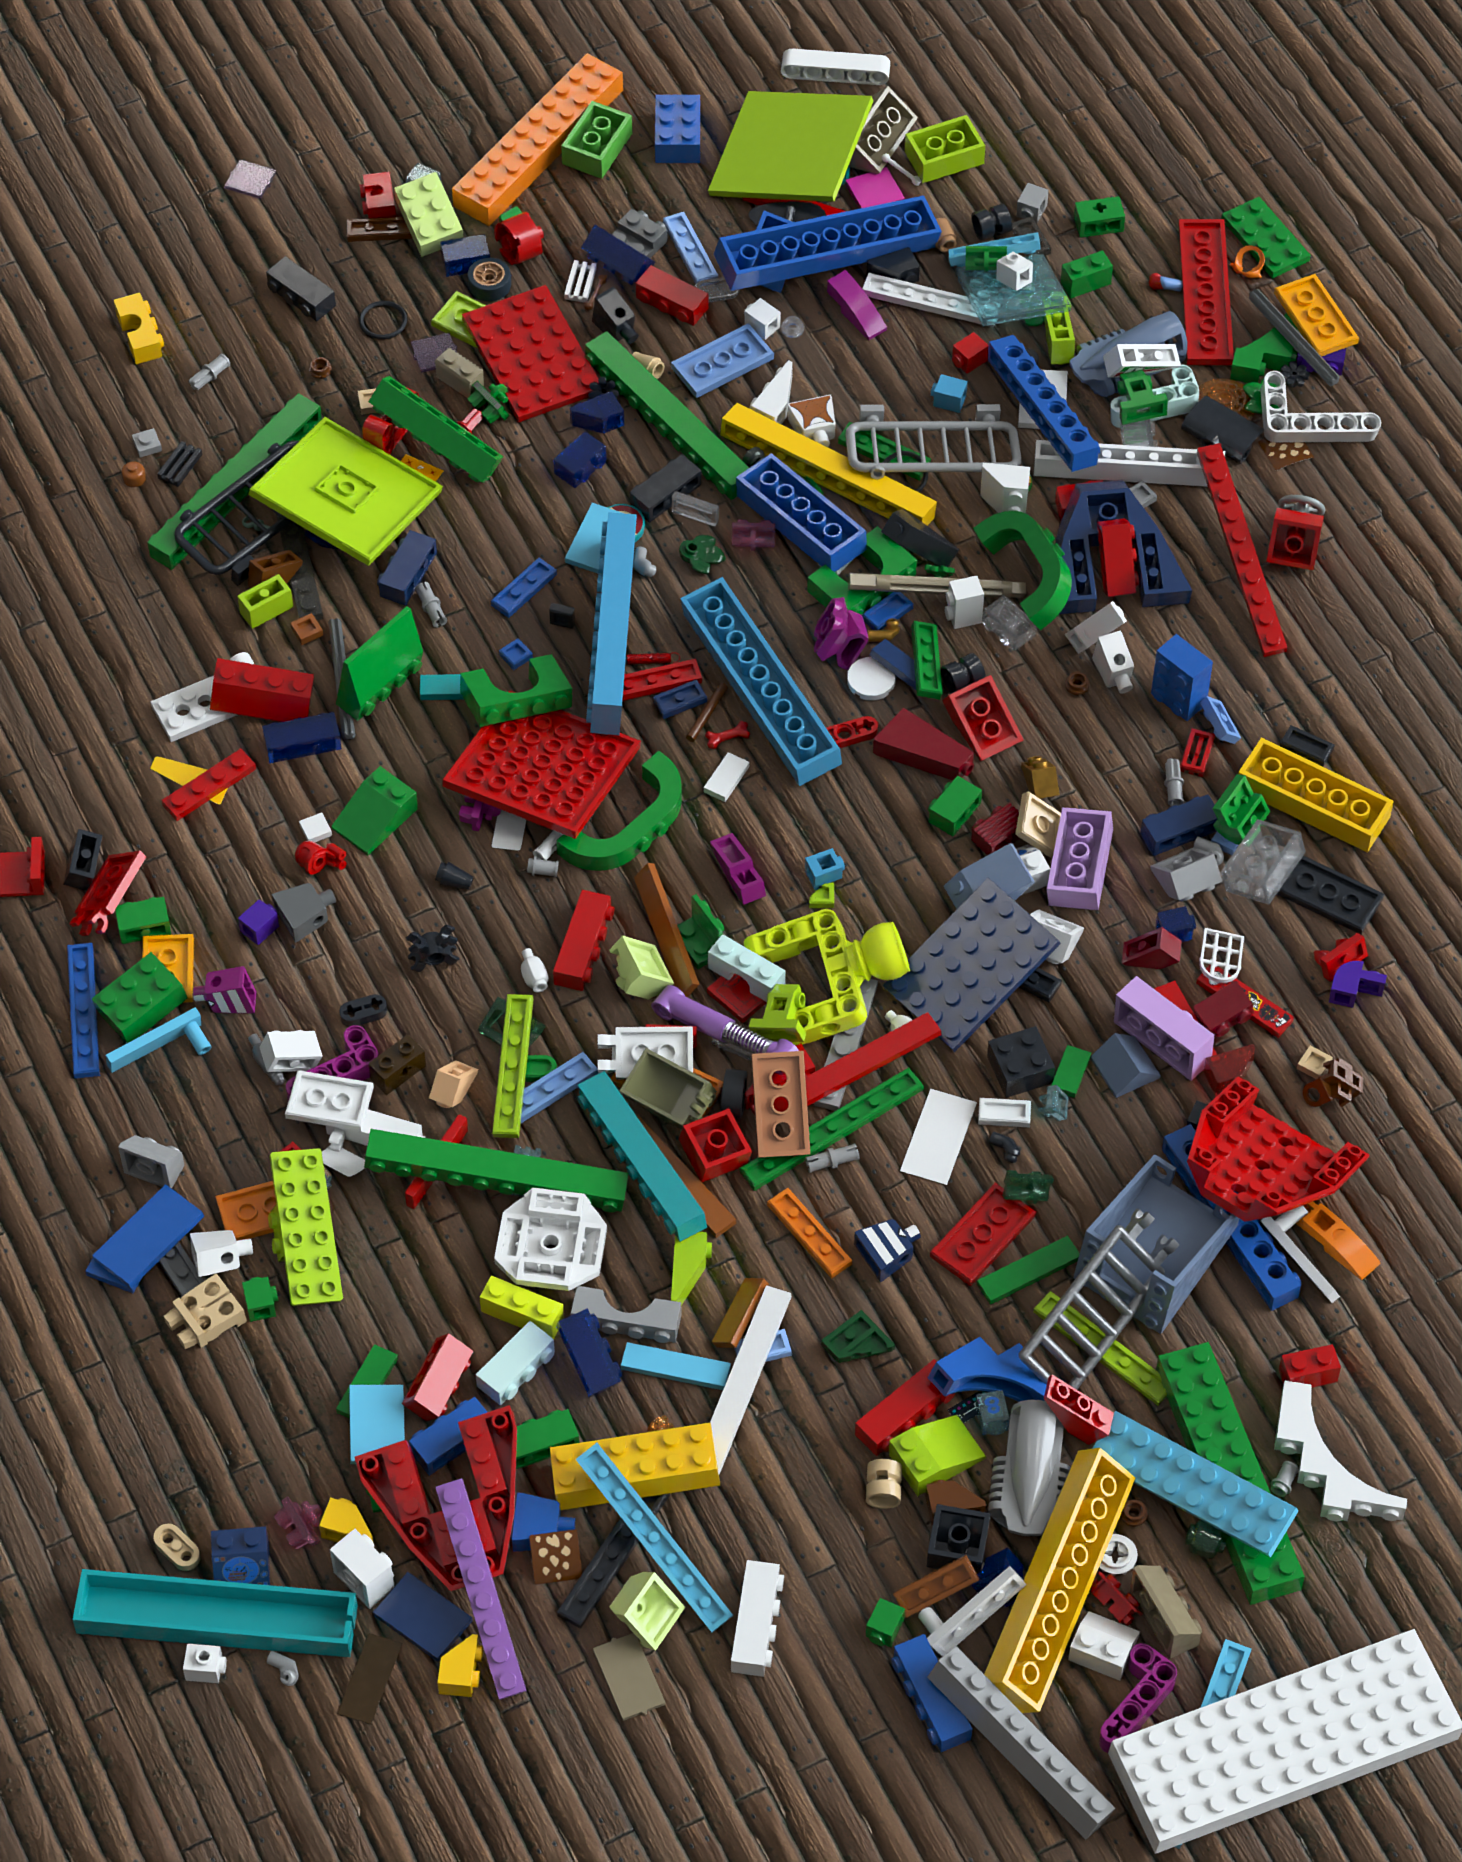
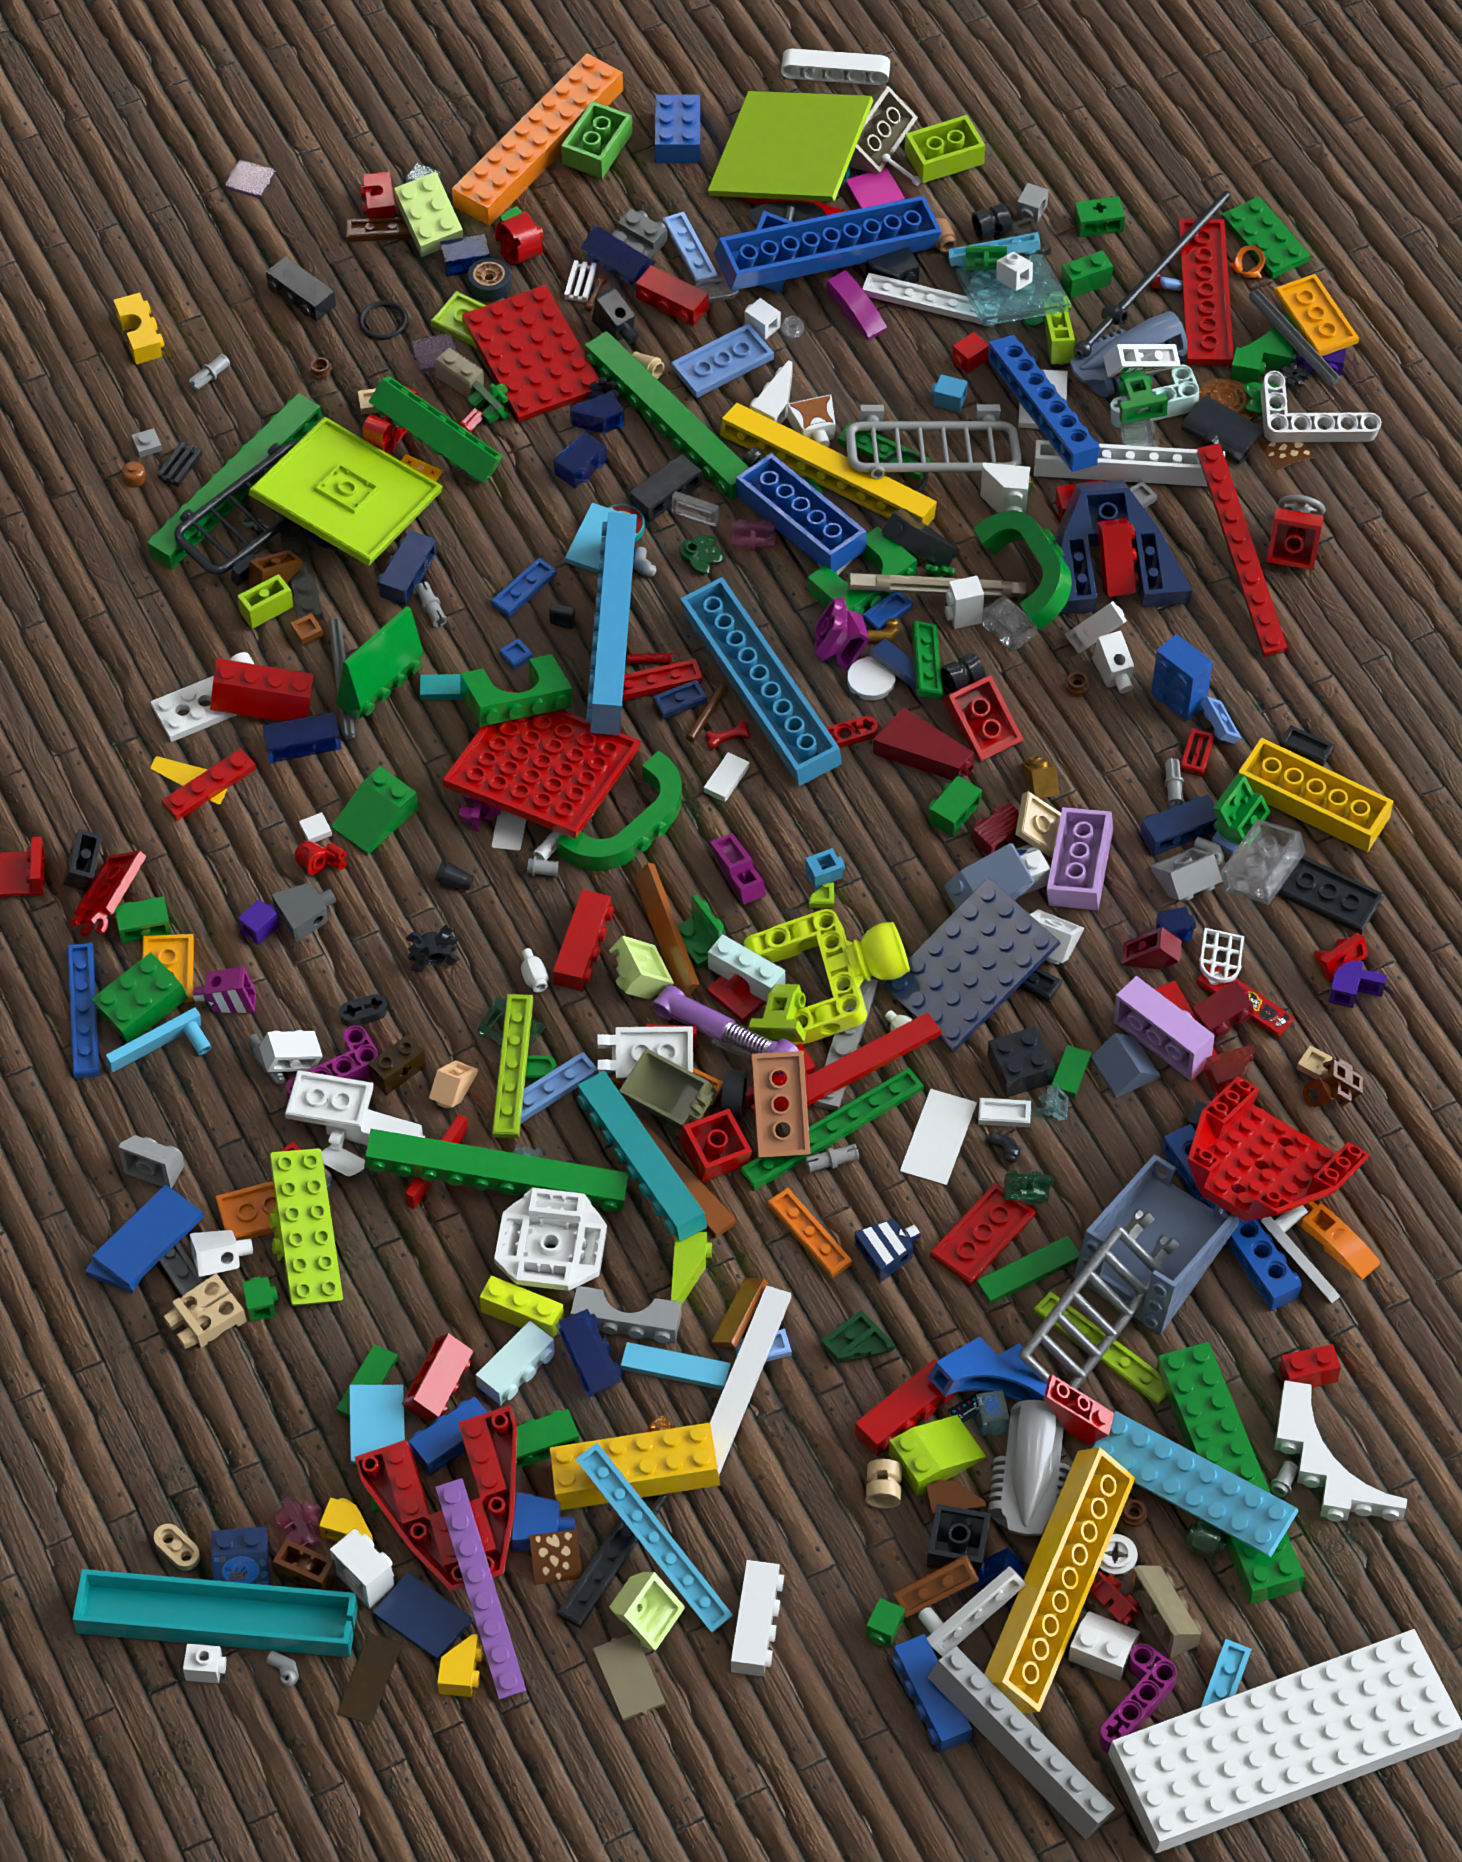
(304, 1566): none -> reddish brown brick
(1117, 314): none -> black bar

